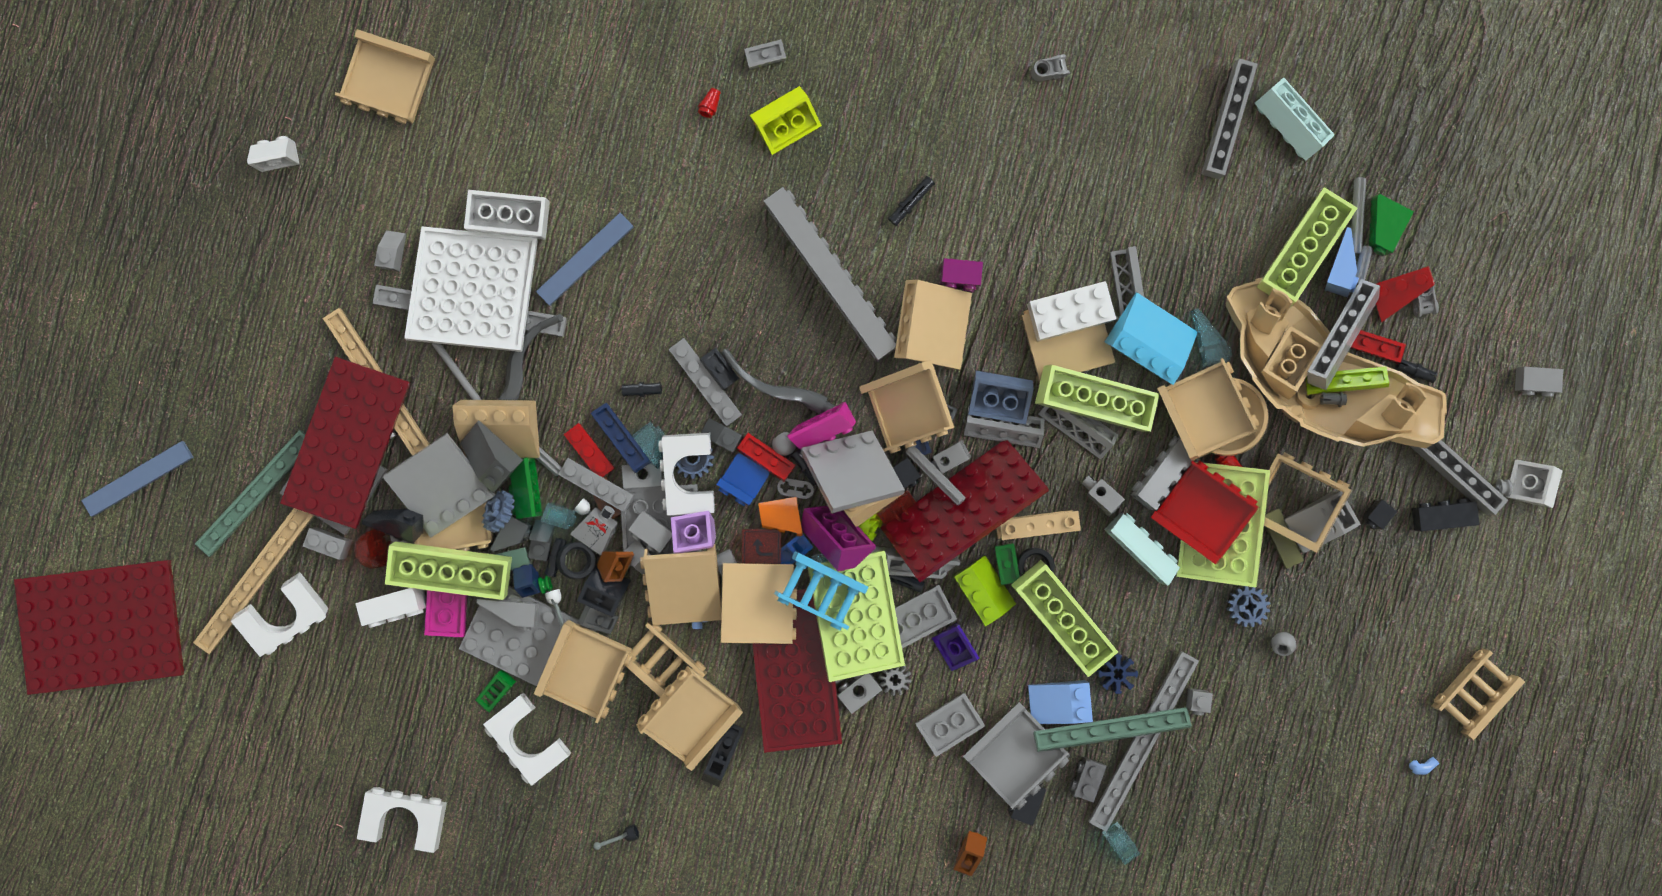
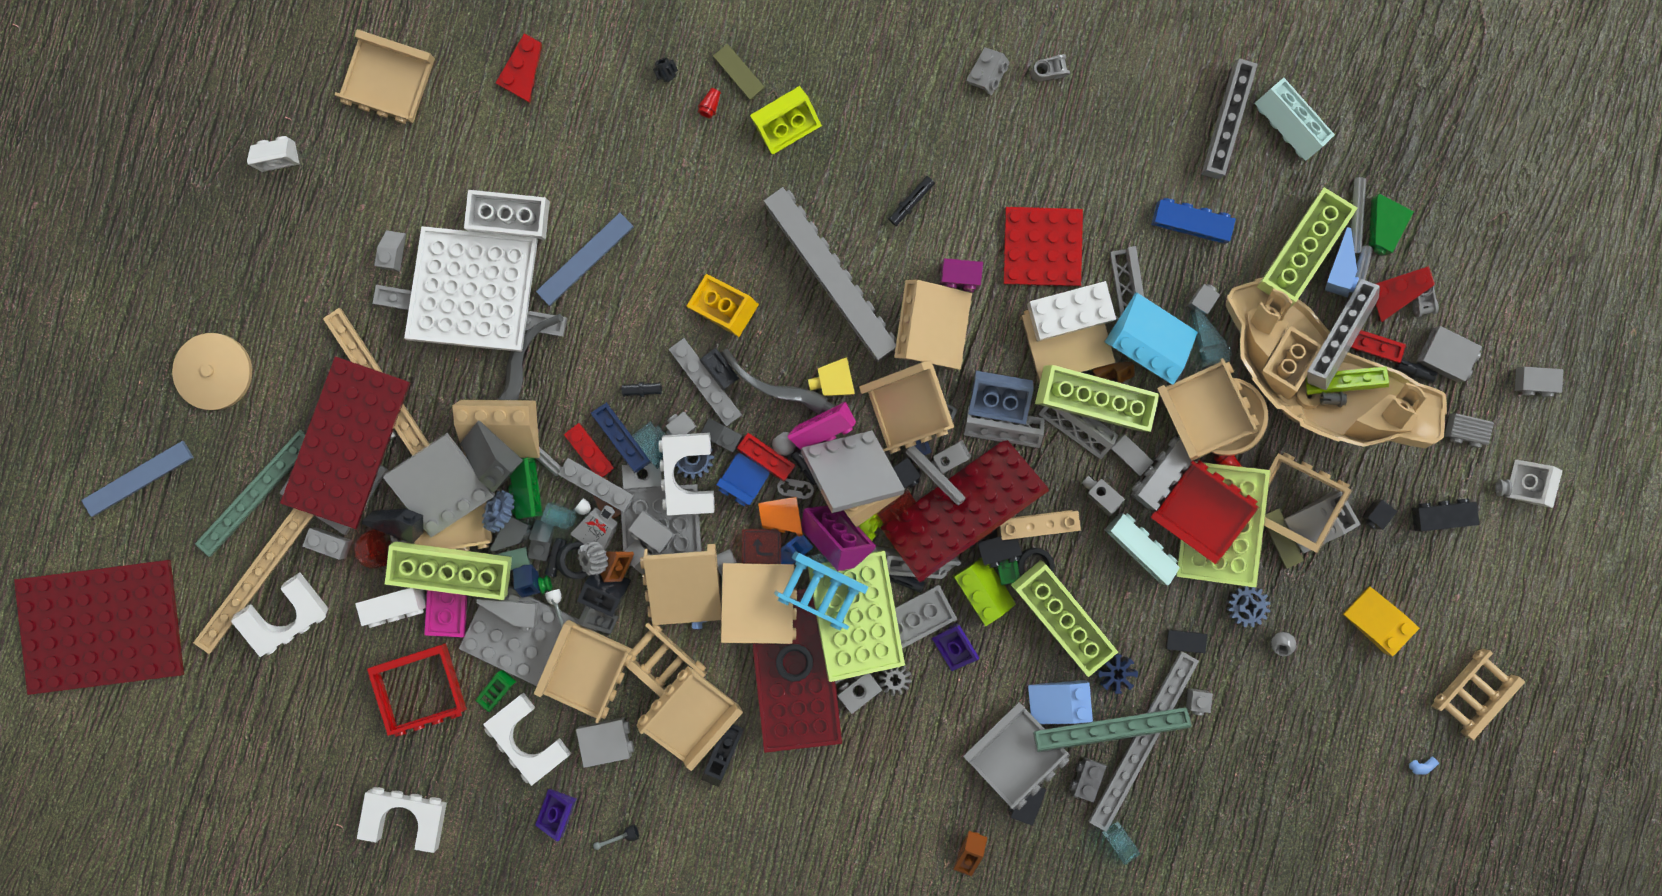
(212, 371): none -> tan dish
(383, 700): none -> red window
(456, 371): light grey bar -> none
(521, 68): none -> red wing
(555, 814): none -> dark purple slope
(592, 558): none -> light grey gear
(604, 742): none -> light grey brick
(665, 69): none -> black gear
(680, 424): none -> light grey brick
(693, 532): lavender slope -> none
(723, 305): none -> yellow slope
(738, 72): none -> olive tile
(765, 54): light grey plate -> none
(794, 677): none -> black tyre
(833, 379): none -> light yellow torso
(950, 724): light grey plate -> none
(988, 70): none -> light grey bracket
(998, 550): none -> black brick
(1043, 246): none -> red plate
(1116, 371): none -> reddish brown slope
(1132, 454): none -> light grey slope
(1186, 641): none -> black tile
(1193, 221): none -> blue brick
(1204, 298): none -> light grey brick
(1381, 621): none -> yellow slope
(1449, 354): none -> light grey brick
(1463, 477): light grey brick -> none
(1468, 429): none -> light grey brick

